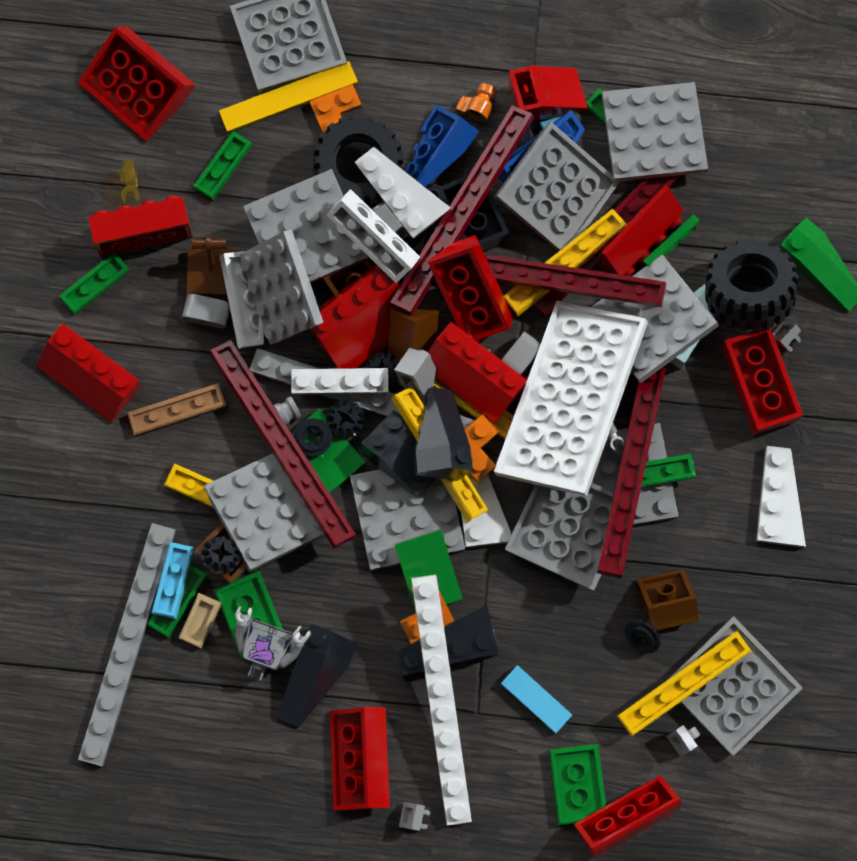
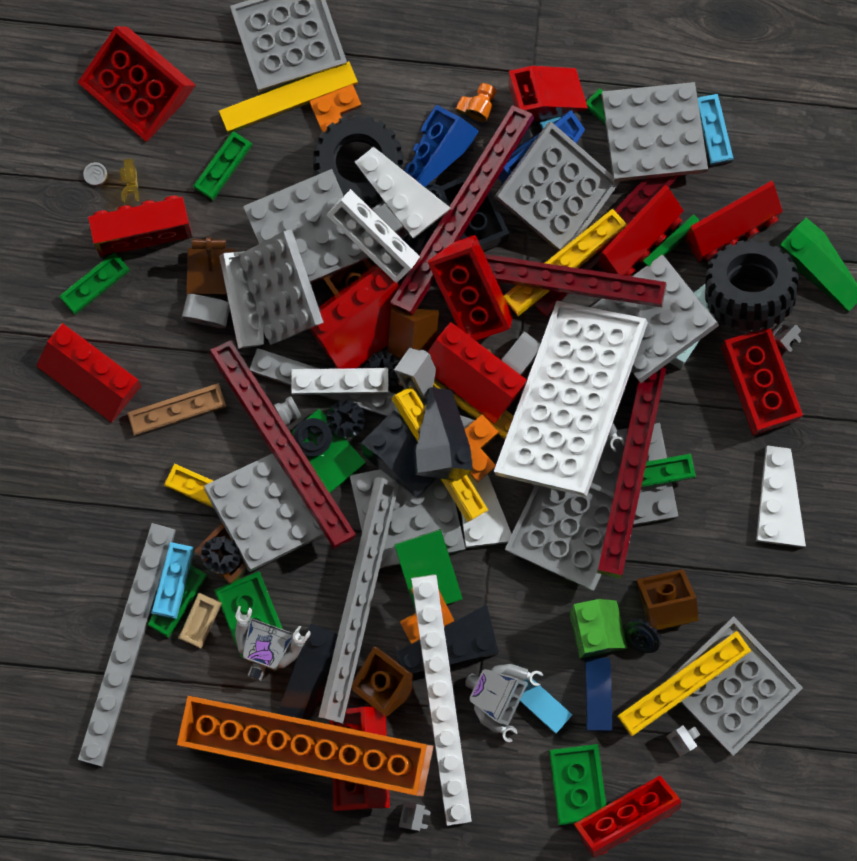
(95, 174): none -> light grey piece
(305, 746): none -> orange brick
(358, 600): none -> light grey plate
(383, 682): none -> reddish brown slope
(498, 695): none -> light grey torso
(597, 627): none -> bright green slope
(598, 694): none -> dark blue slope
(714, 130): none -> medium azure tile
(734, 222): none -> red slope

